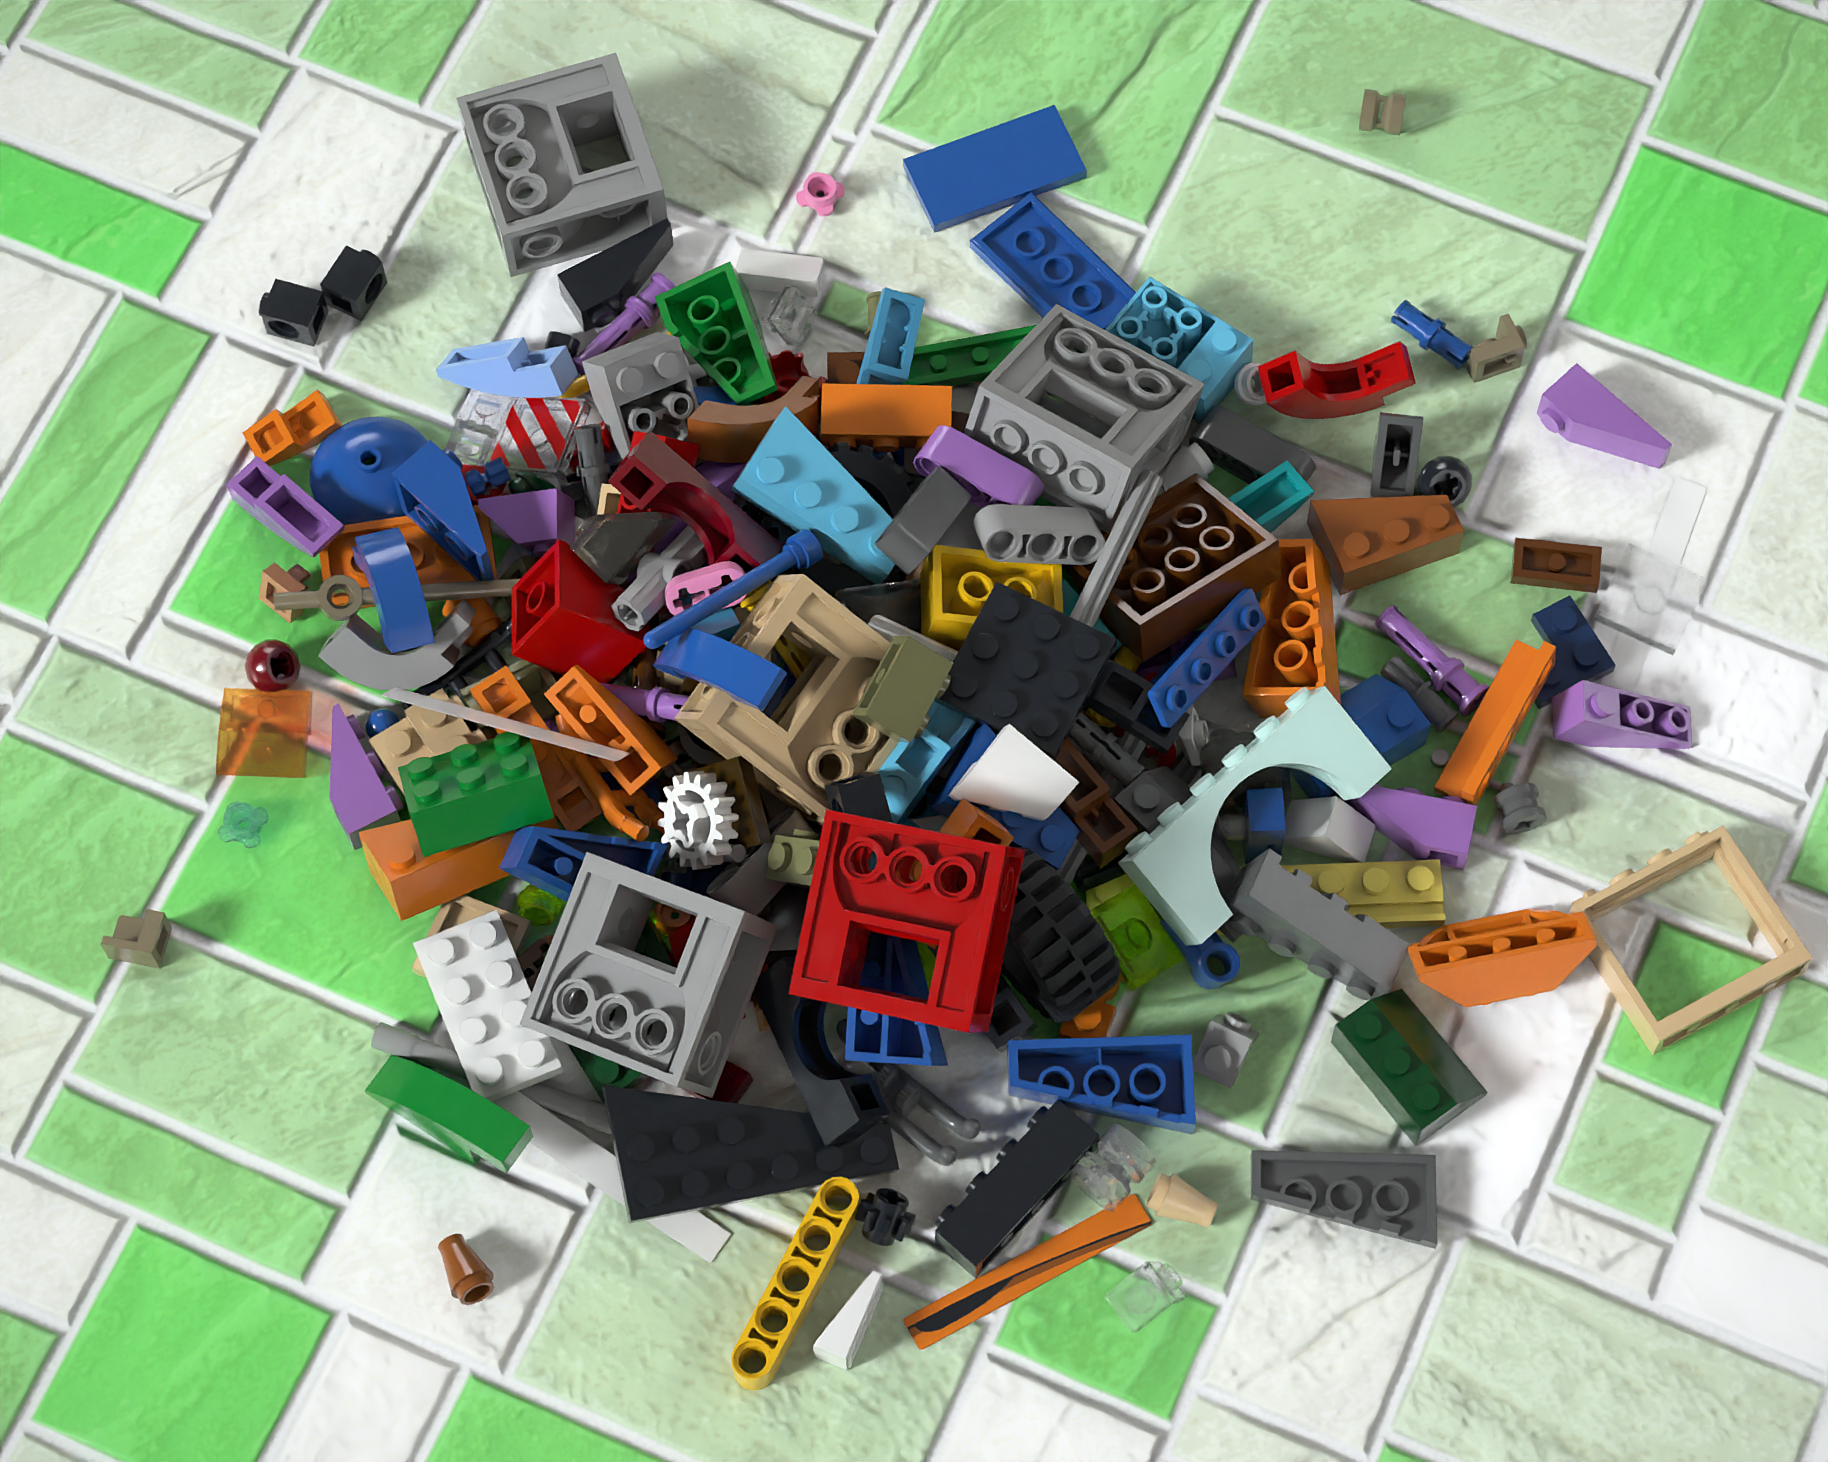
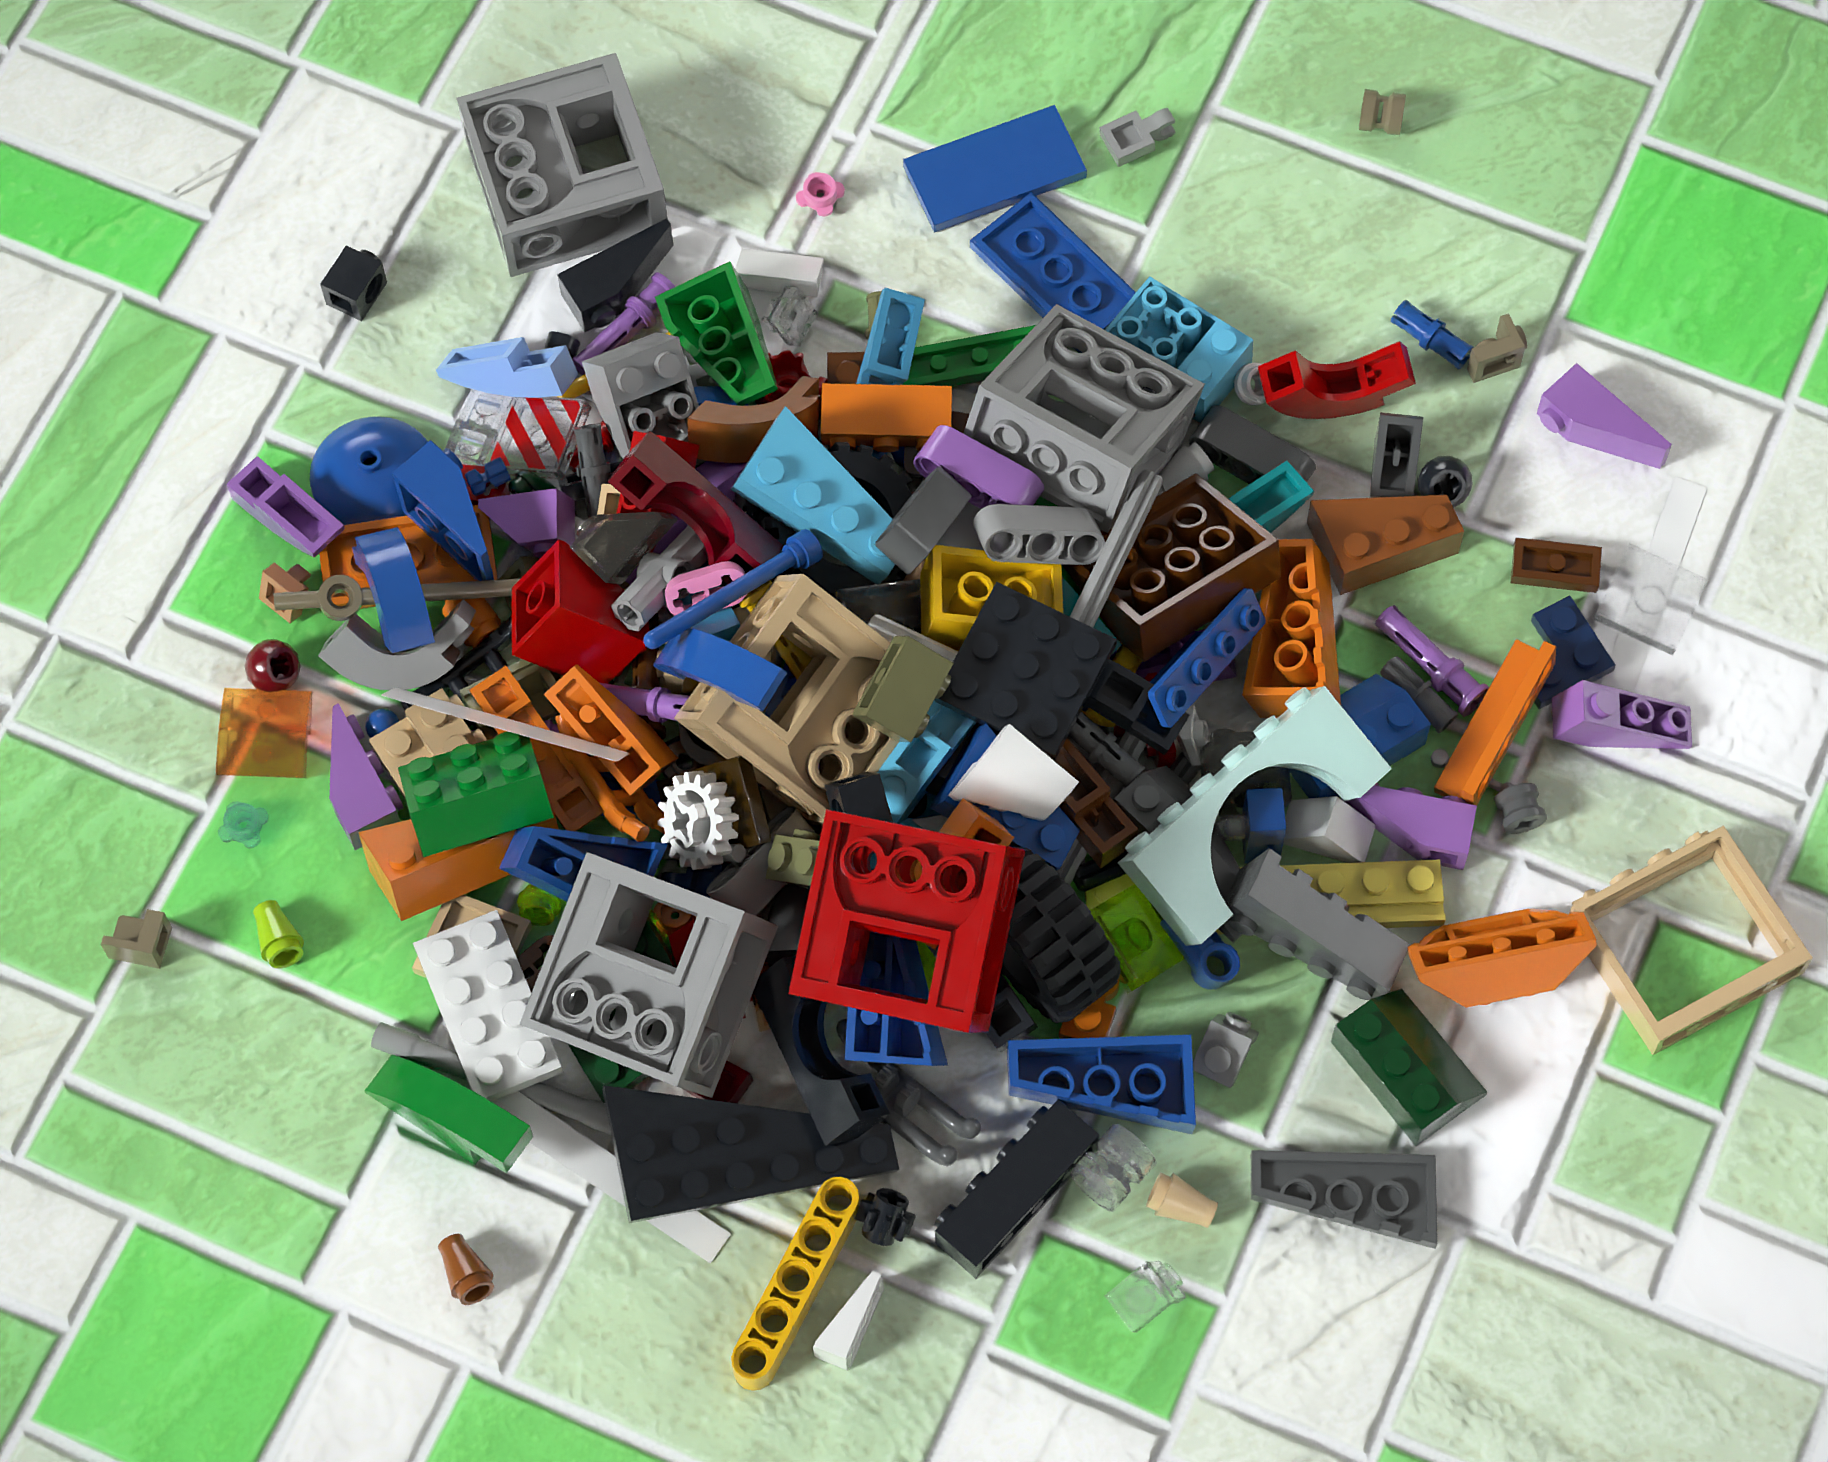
(278, 938): none -> lime cone
(293, 312): black brick -> none
(298, 429): orange slope -> none
(1026, 1272): orange sticker -> none
(1133, 137): none -> light grey plate

